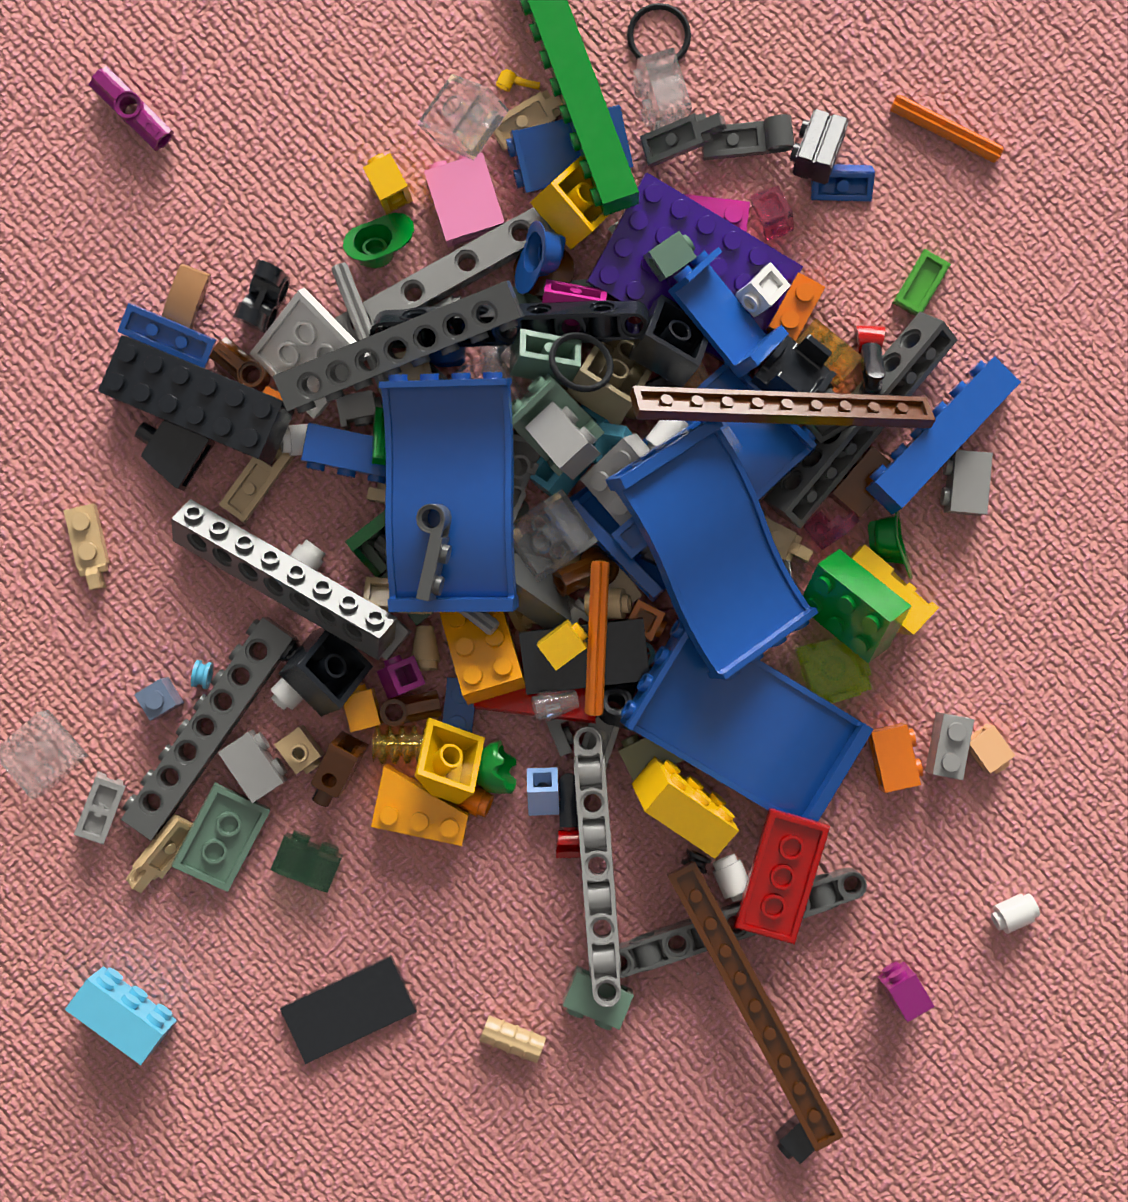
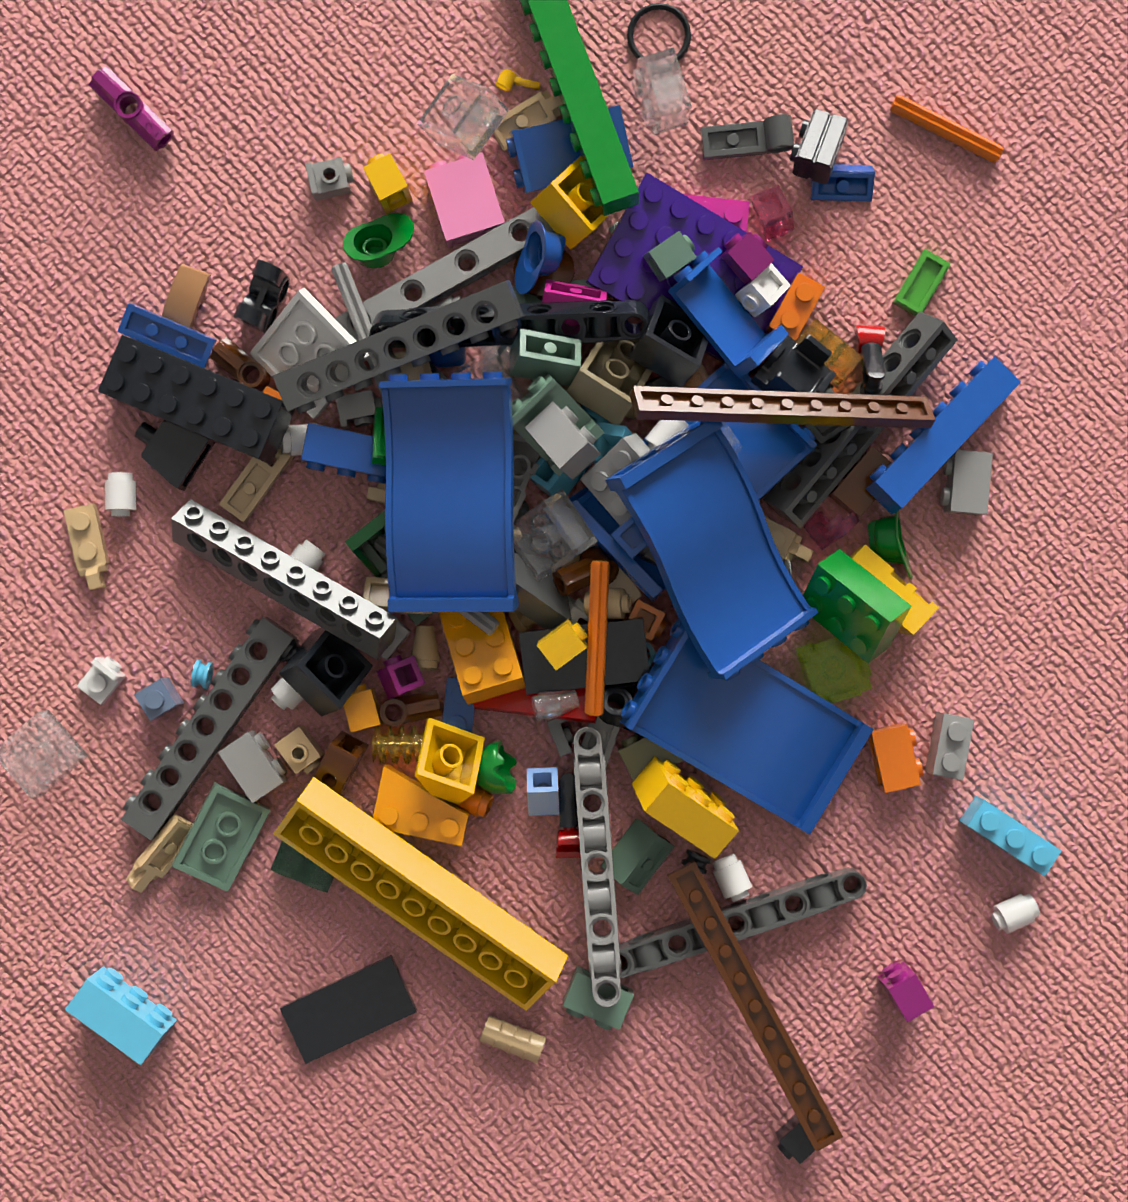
(100, 808): light grey hinge -> none
(102, 679): none -> white bracket
(120, 494): none -> white brick
(323, 188): none -> light grey brick
(421, 894): none -> yellow brick
(437, 551): dark grey plate -> none
(552, 353): black tyre -> none
(638, 856): none -> sand green panel
(680, 137): dark grey hinge -> none
(747, 256): none -> magenta brick
(782, 876): red tile -> none
(990, 749): light nougat brick -> none
(1010, 835): none -> medium azure brick

